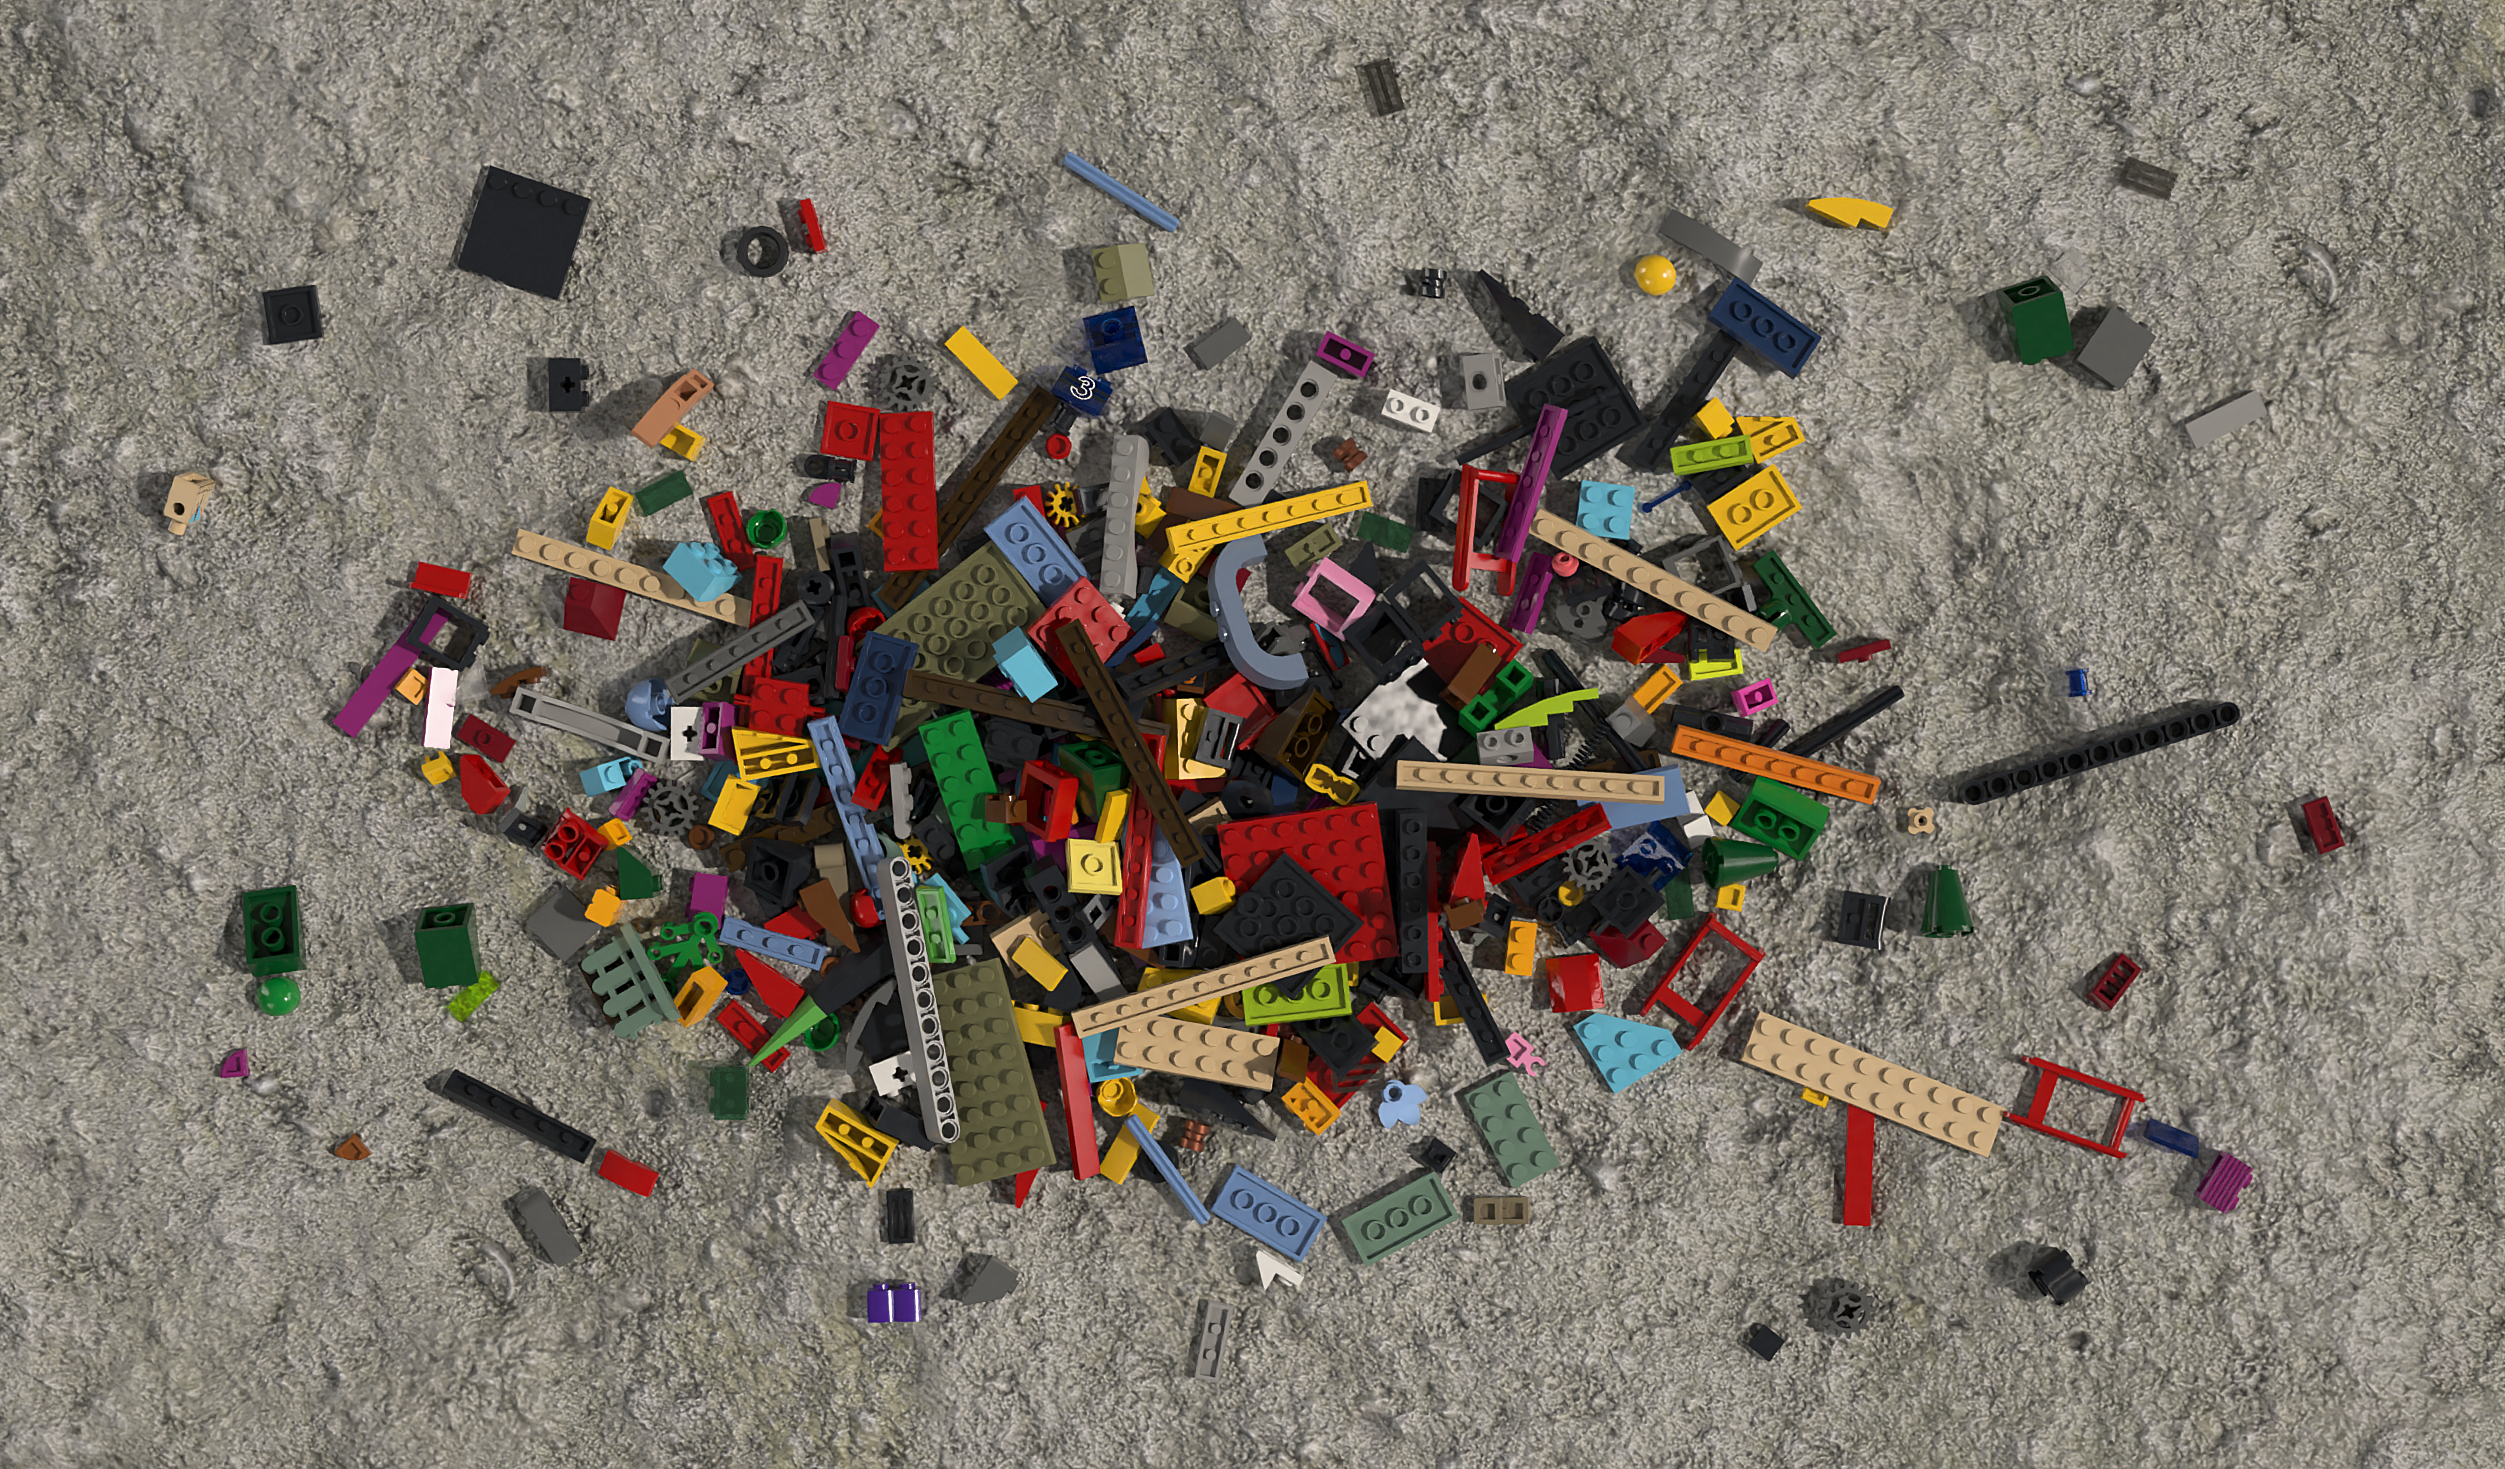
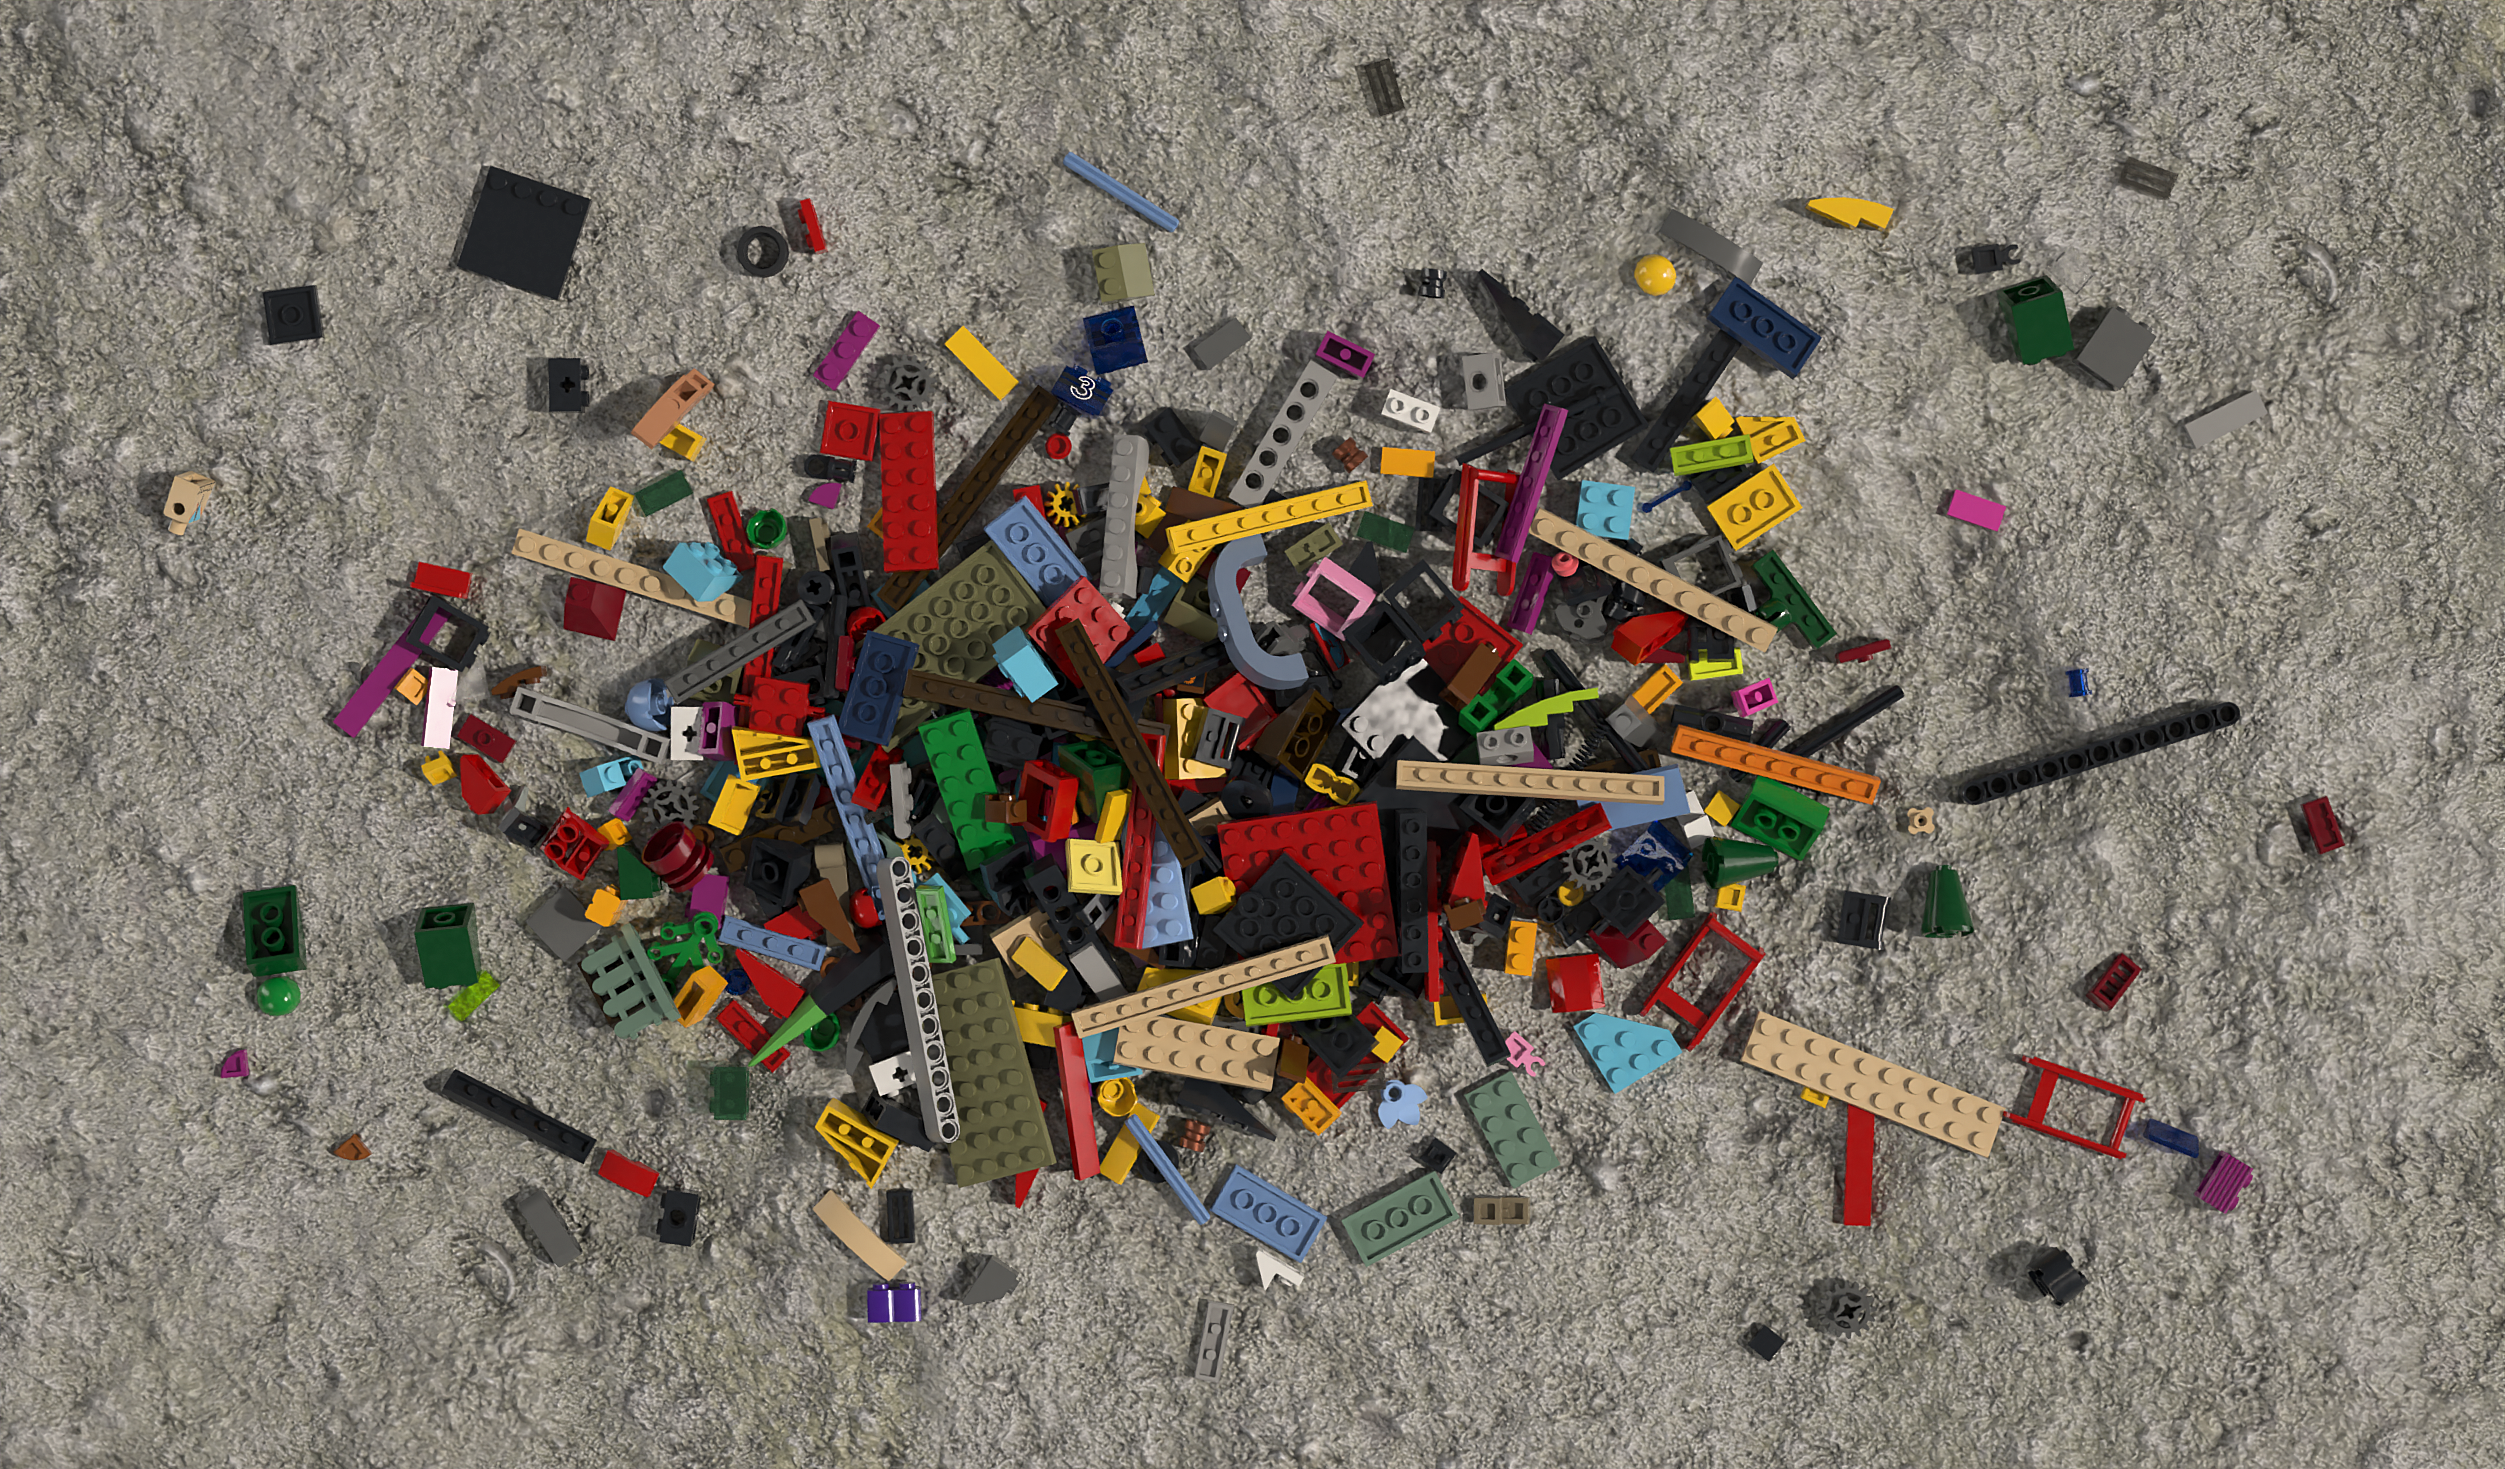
(677, 856): none -> dark red wheel
(689, 1203): none -> black brick
(859, 1236): none -> tan slope
(1407, 462): none -> light orange tile
(1976, 510): none -> dark pink tile
(1990, 258): none -> black plate

